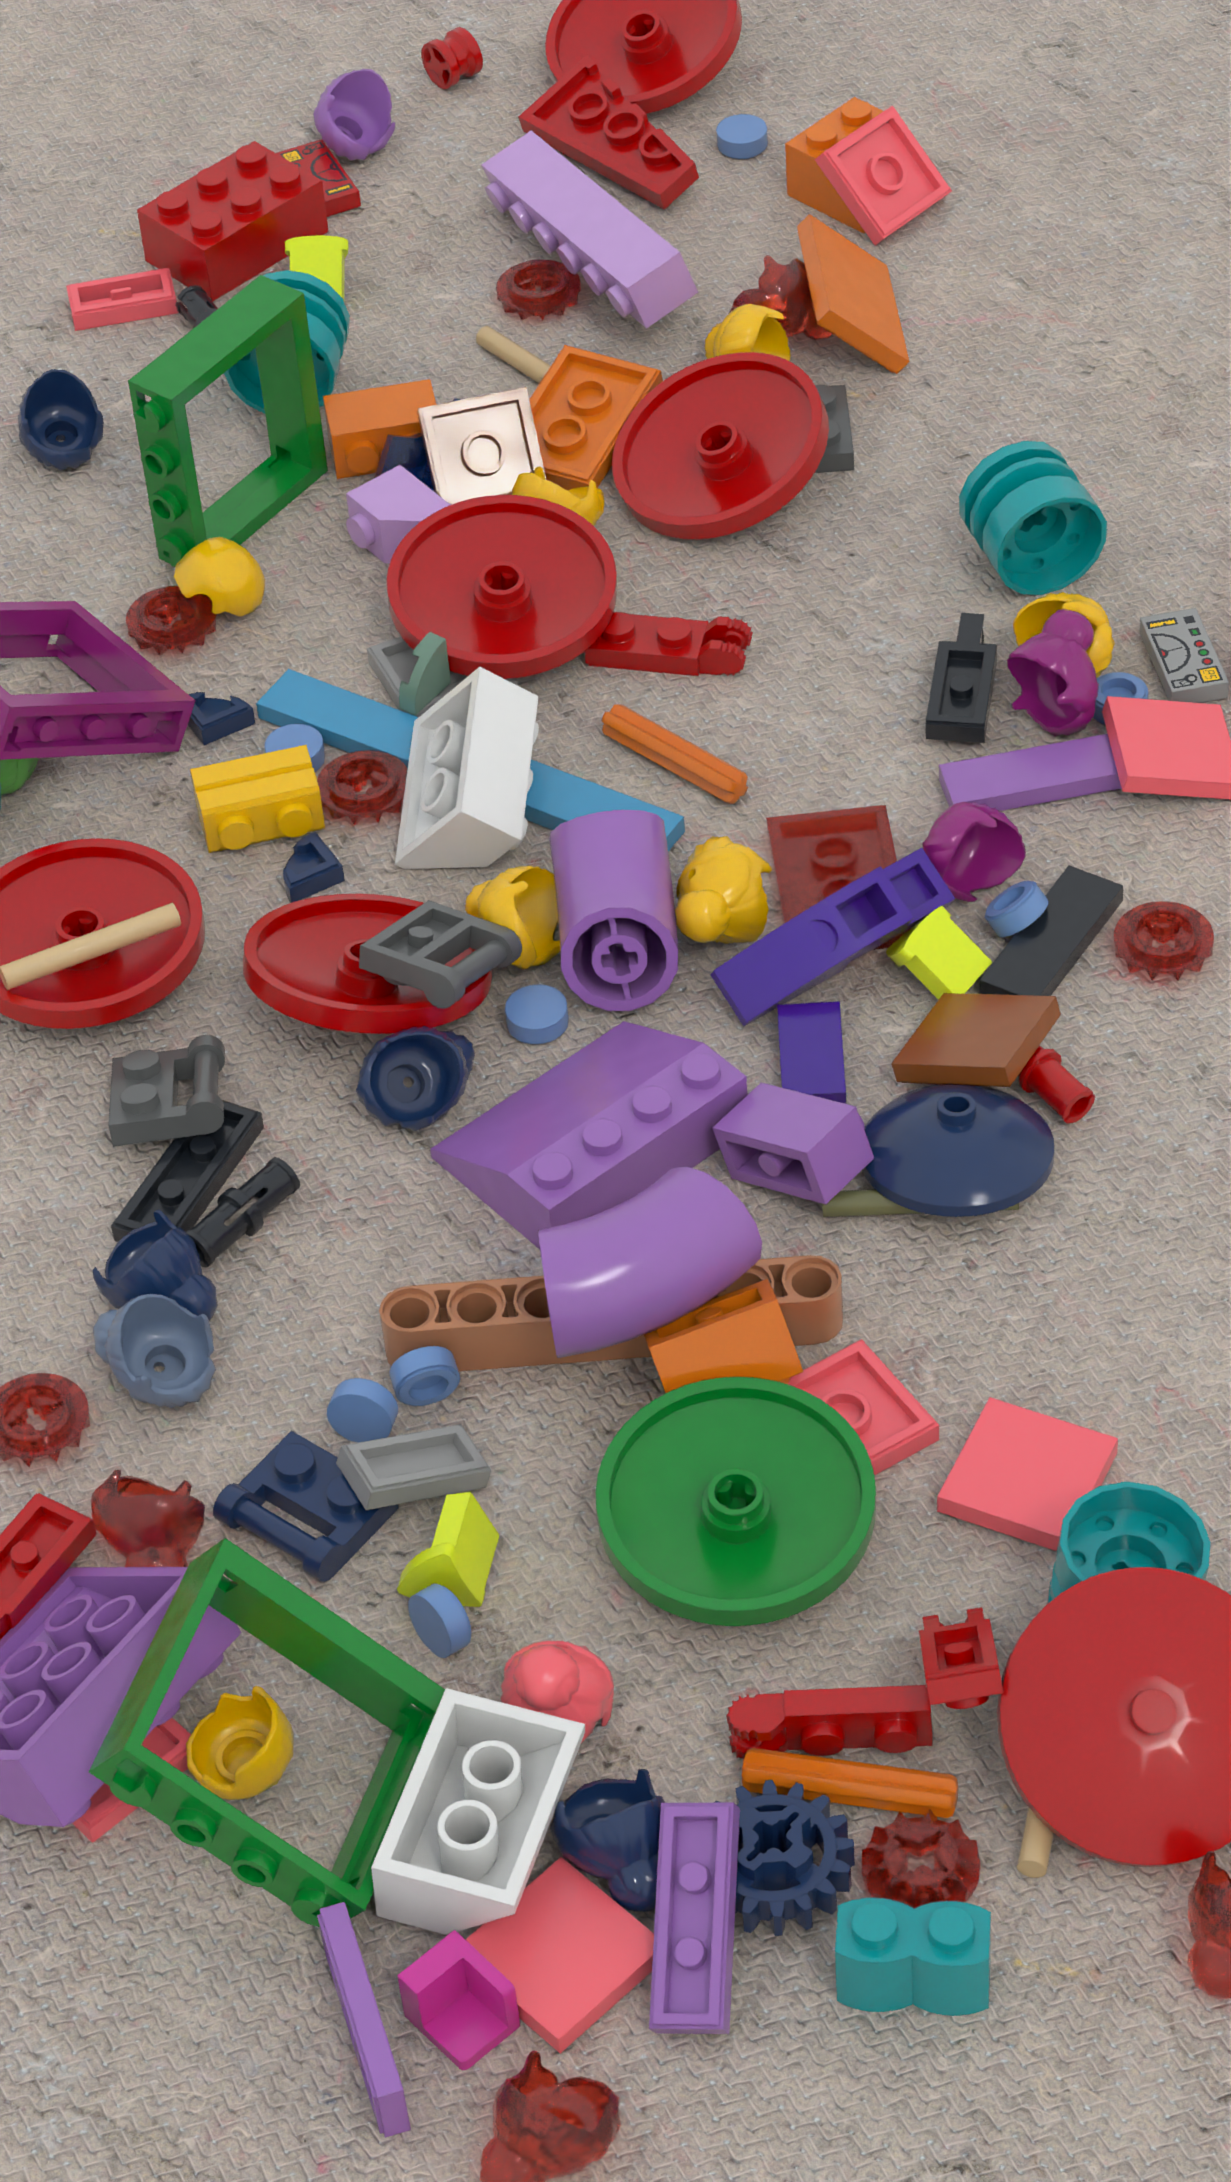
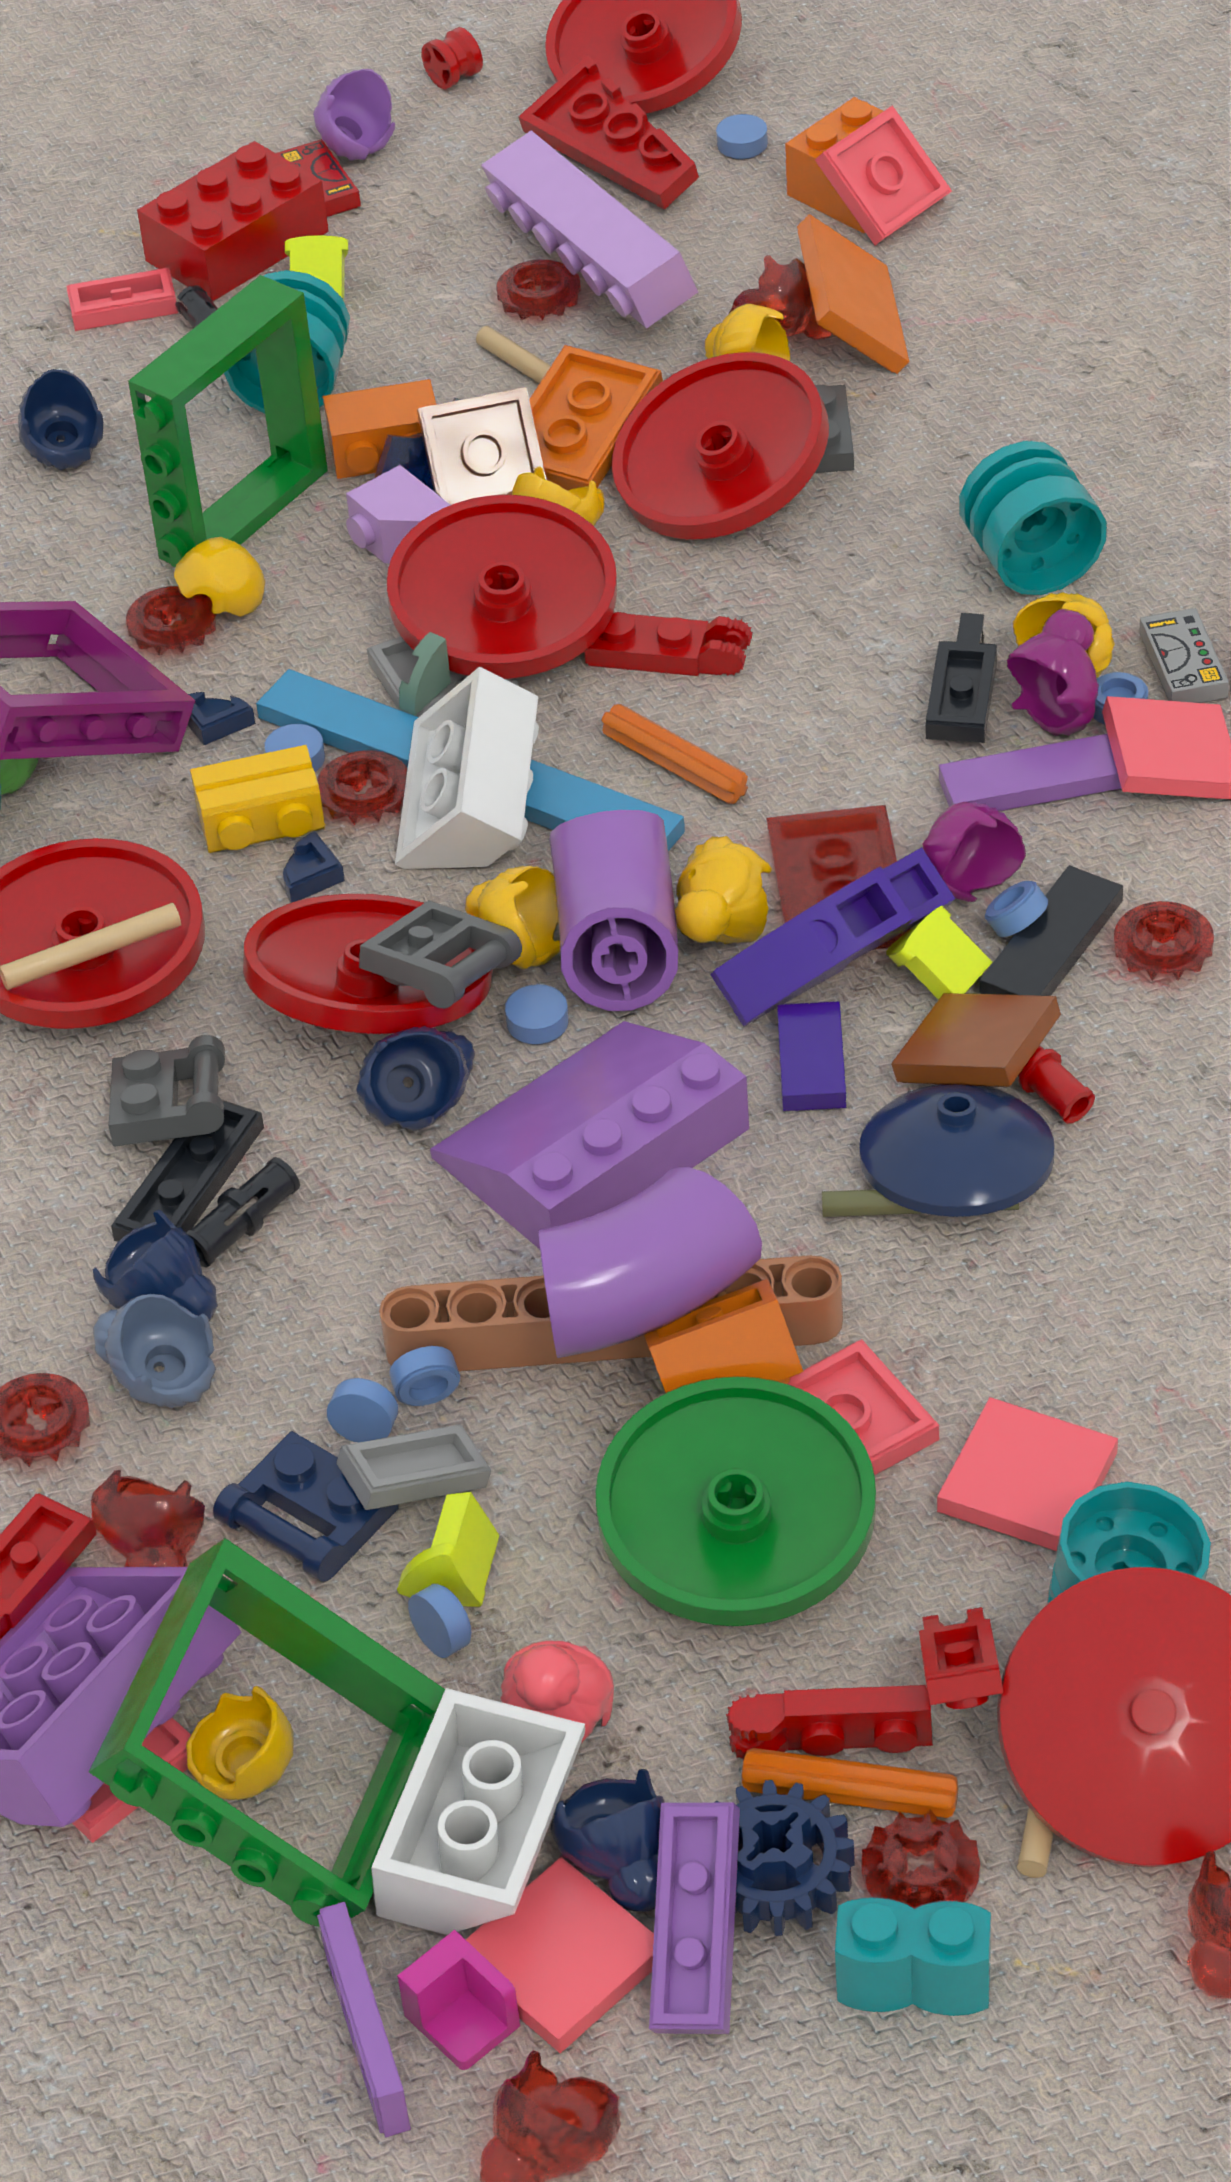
(793, 1143): medium lavender brick -> none

